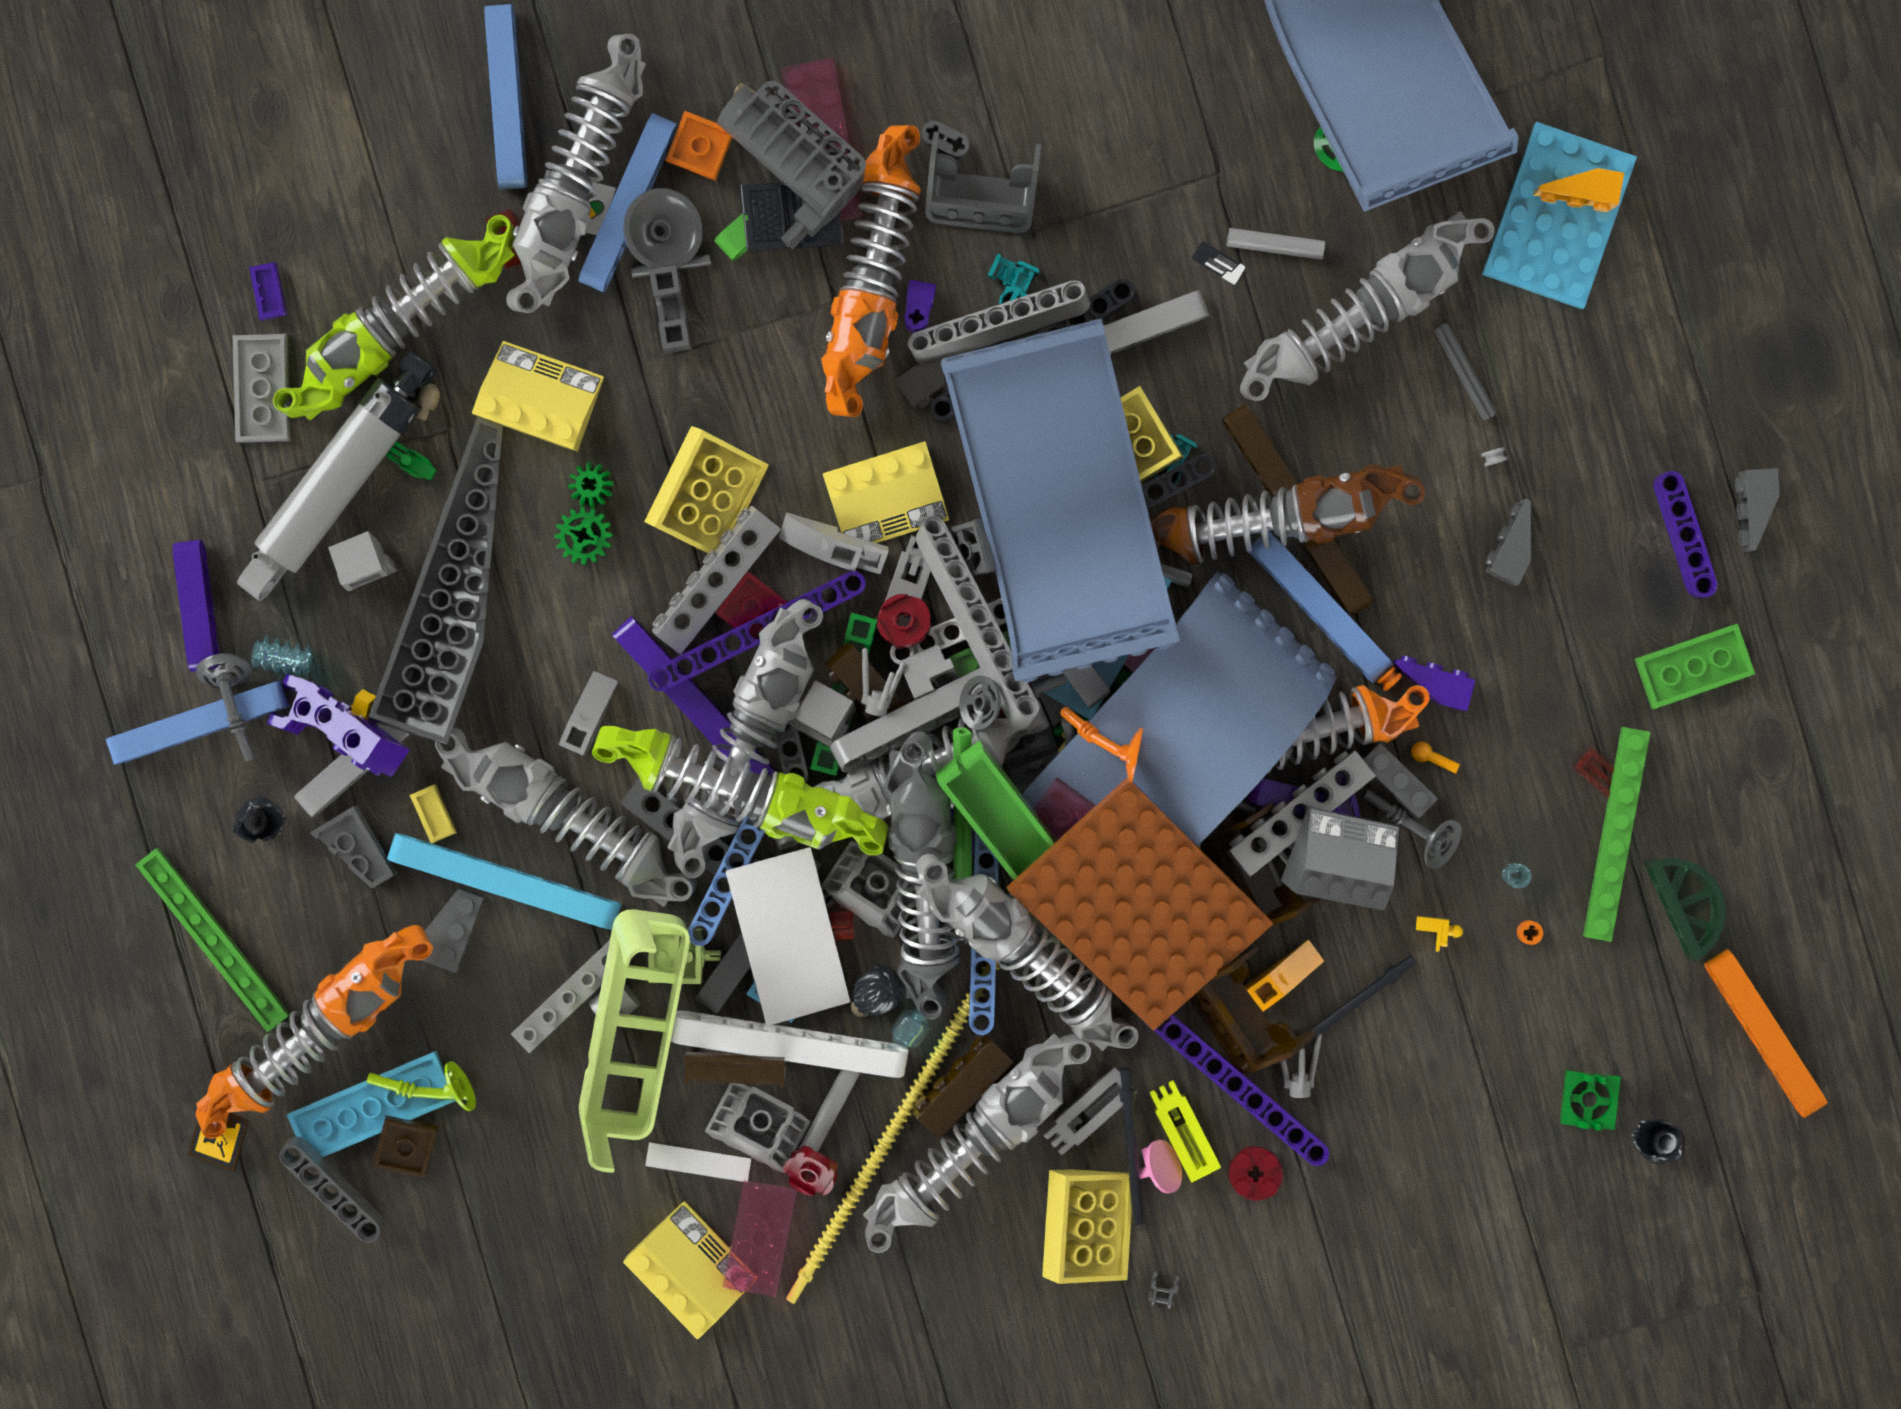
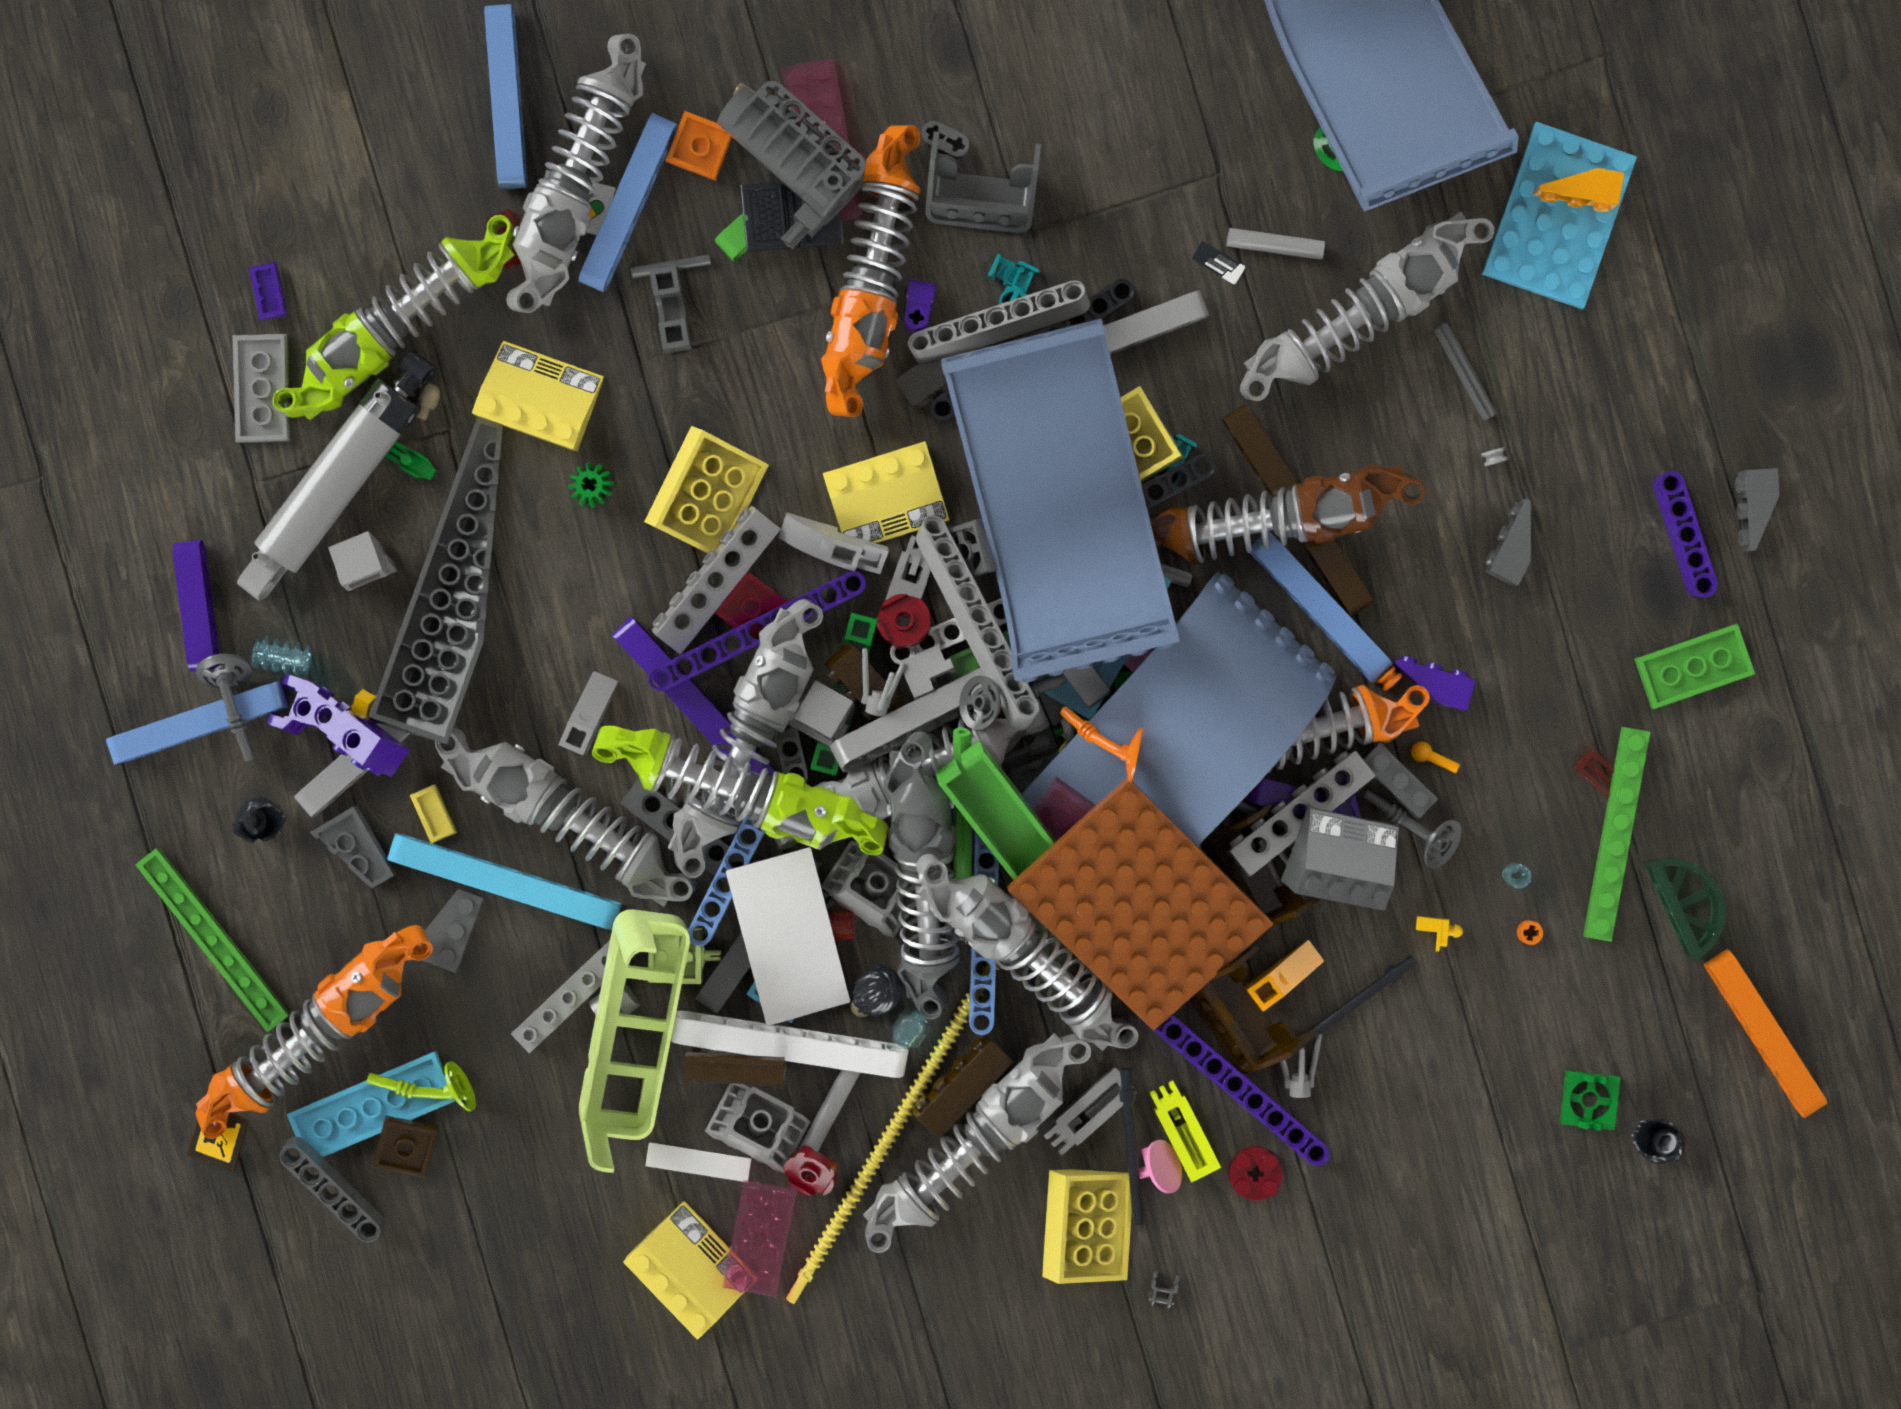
(578, 547): green gear -> none
(679, 226): dark grey dish -> none

